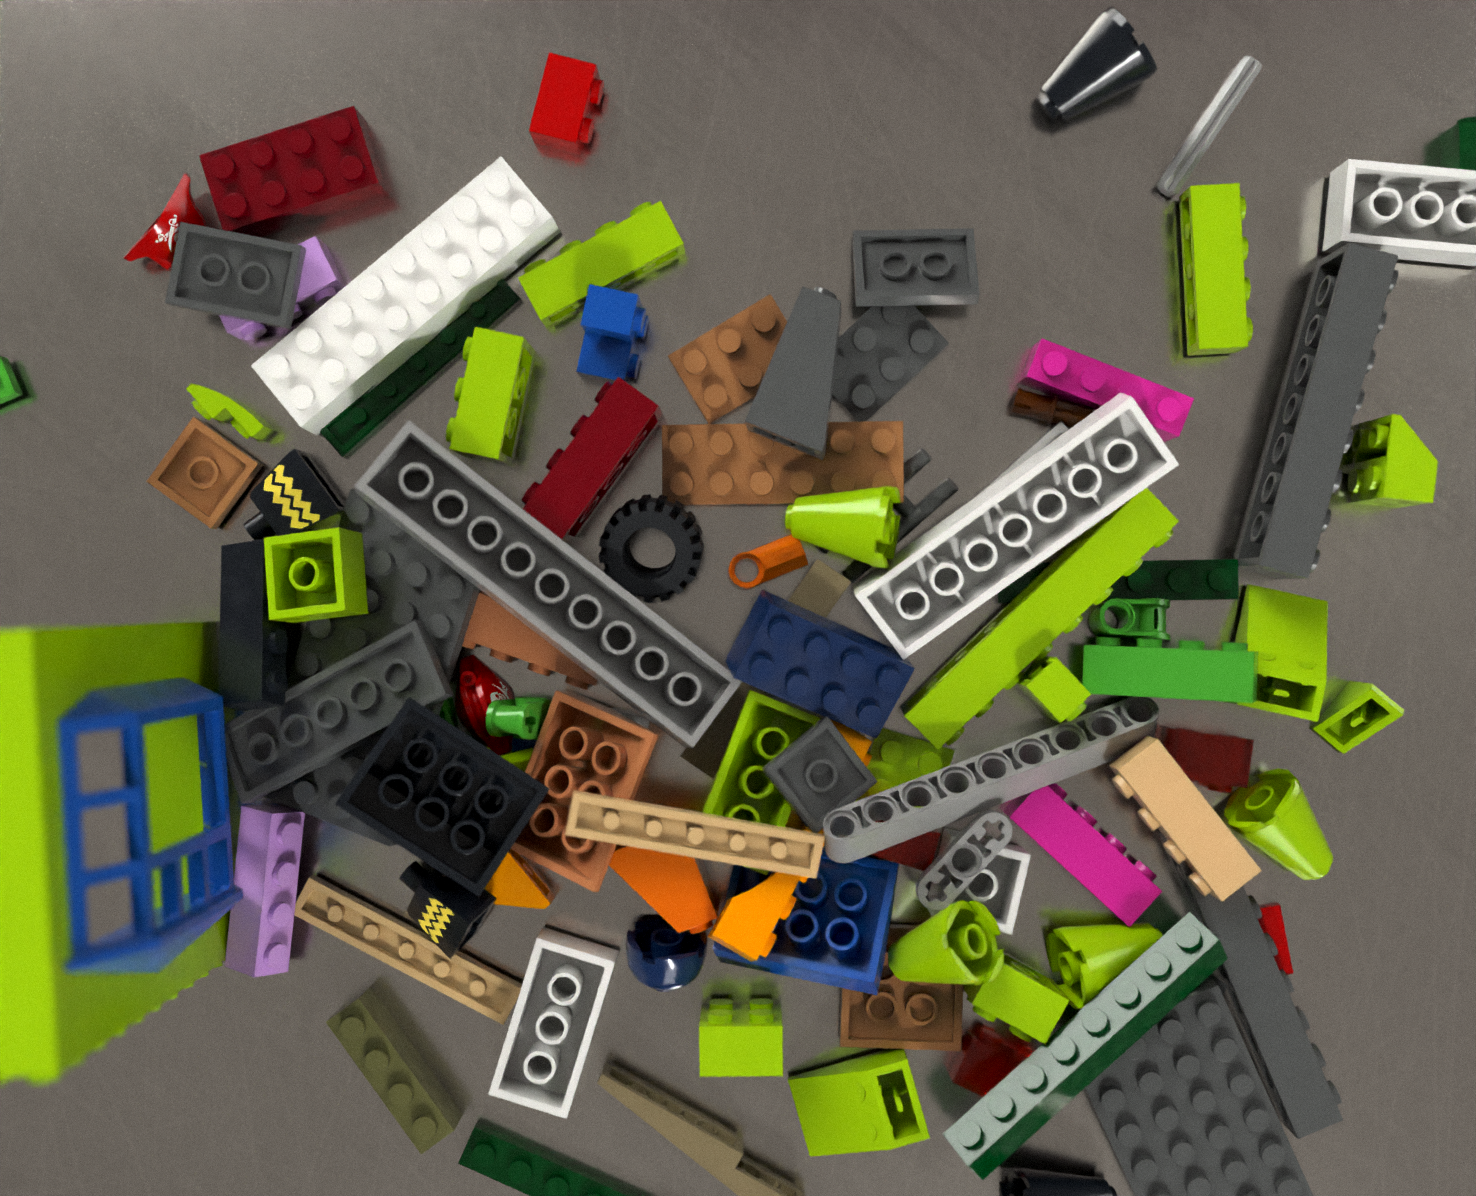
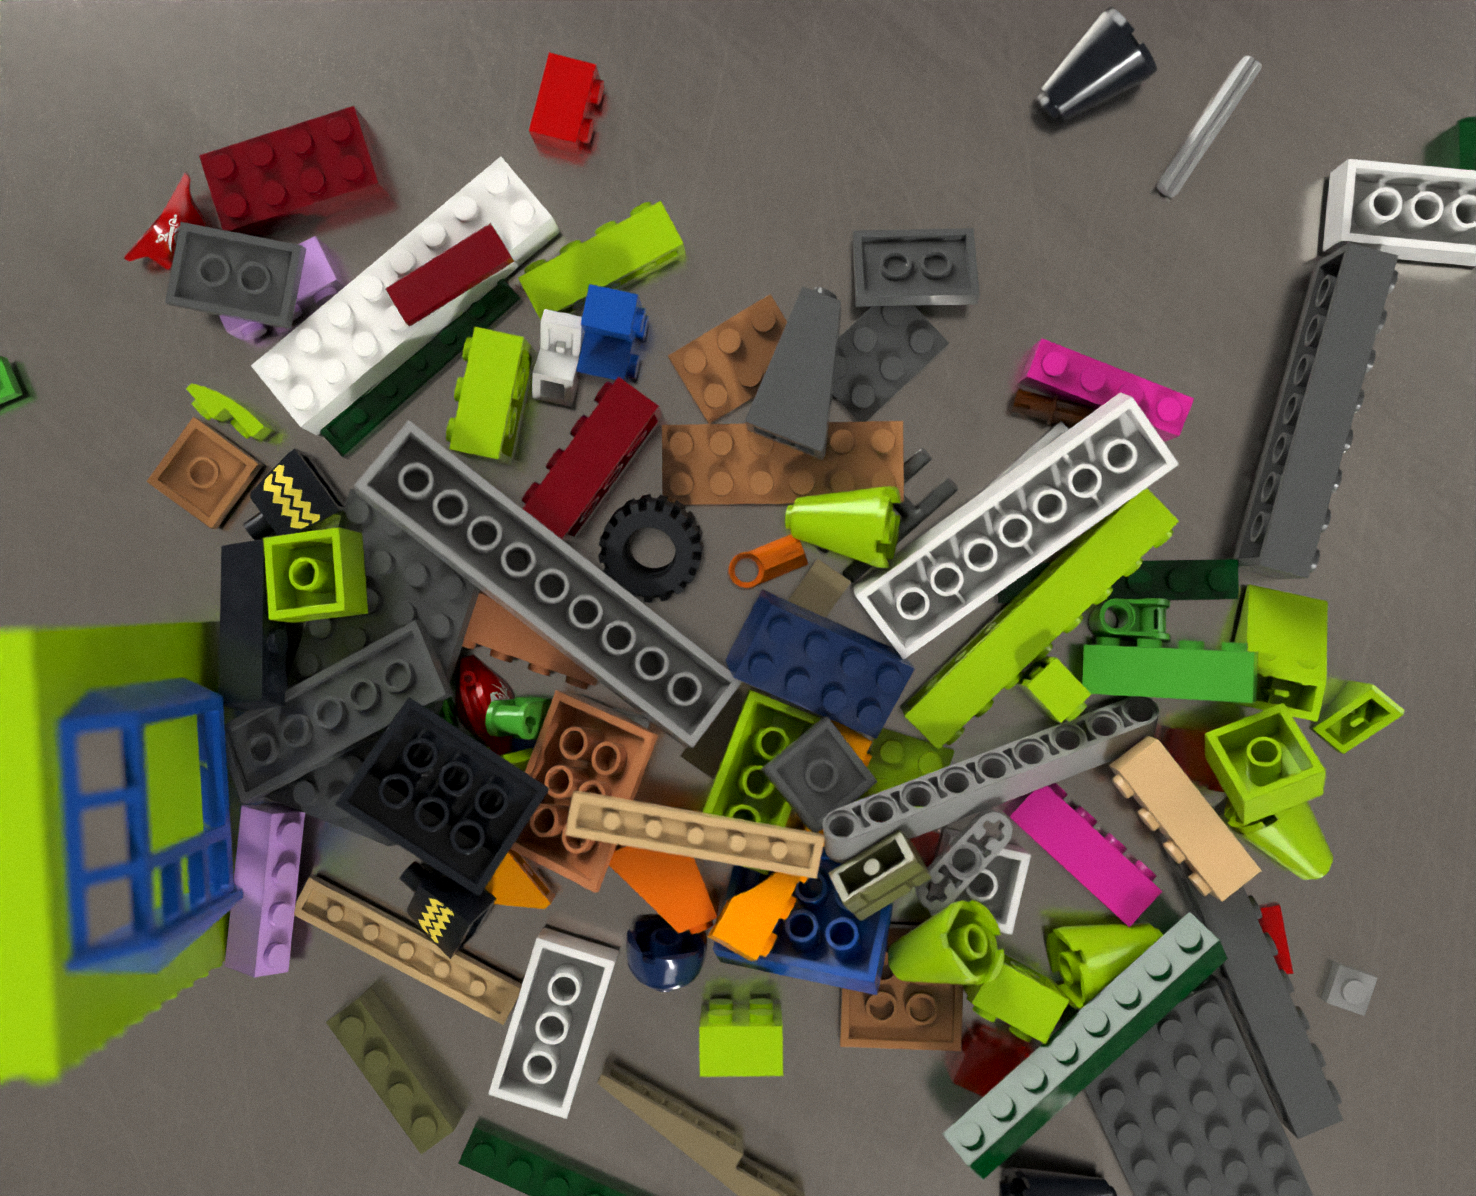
(449, 275): none -> dark red tile
(556, 365): none -> white brick
(859, 1105): lime slope -> none
(879, 875): none -> olive brick
(1214, 269): lime brick -> none
(1264, 763): none -> lime brick
(1349, 988): none -> light grey plate
(1391, 465): lime slope -> none

